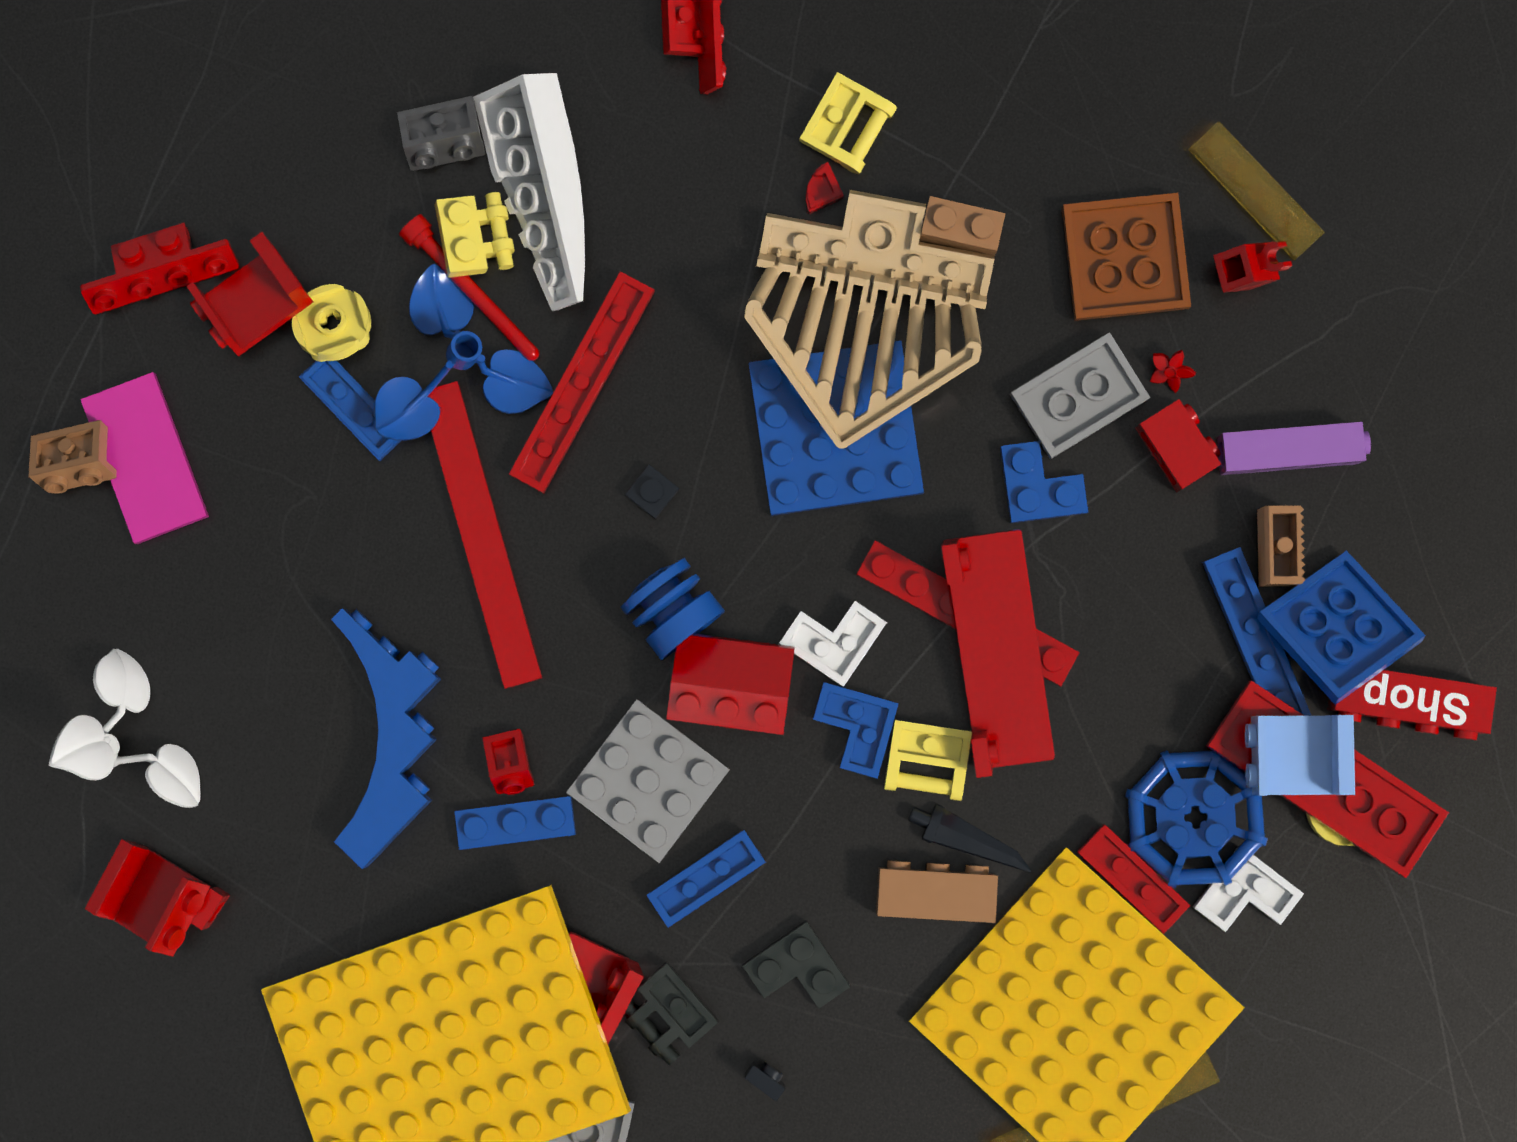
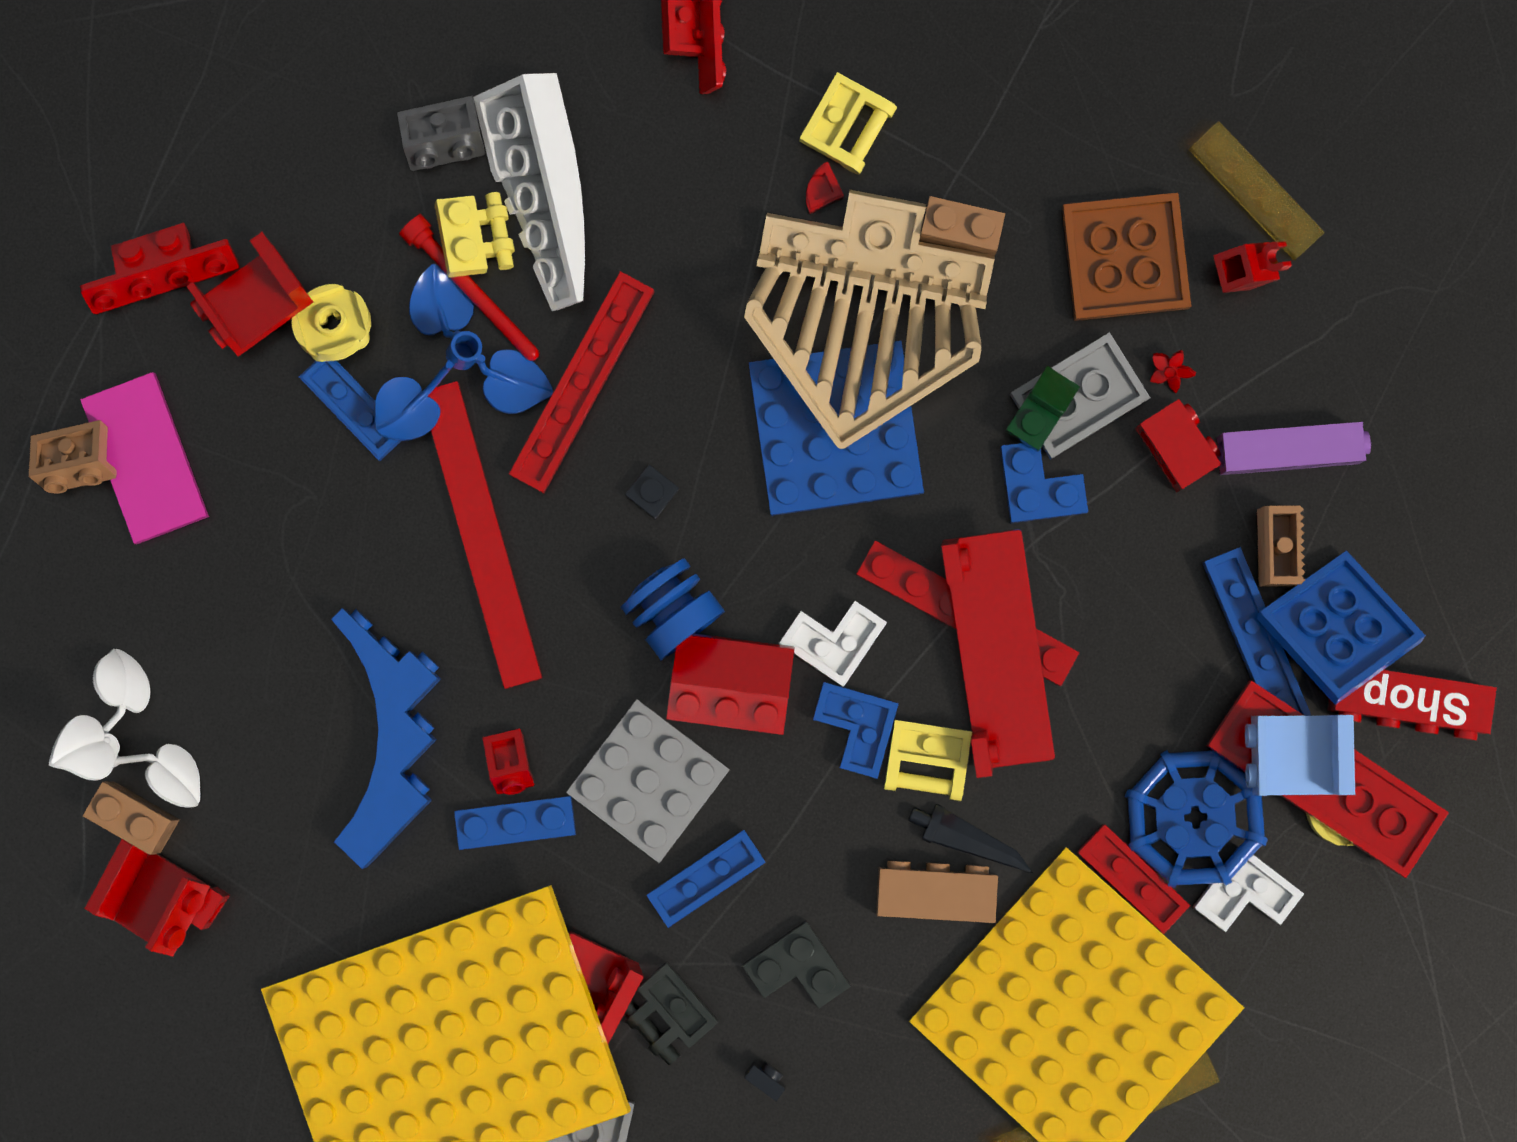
(131, 817): none -> medium nougat brick
(1042, 409): none -> dark green slope

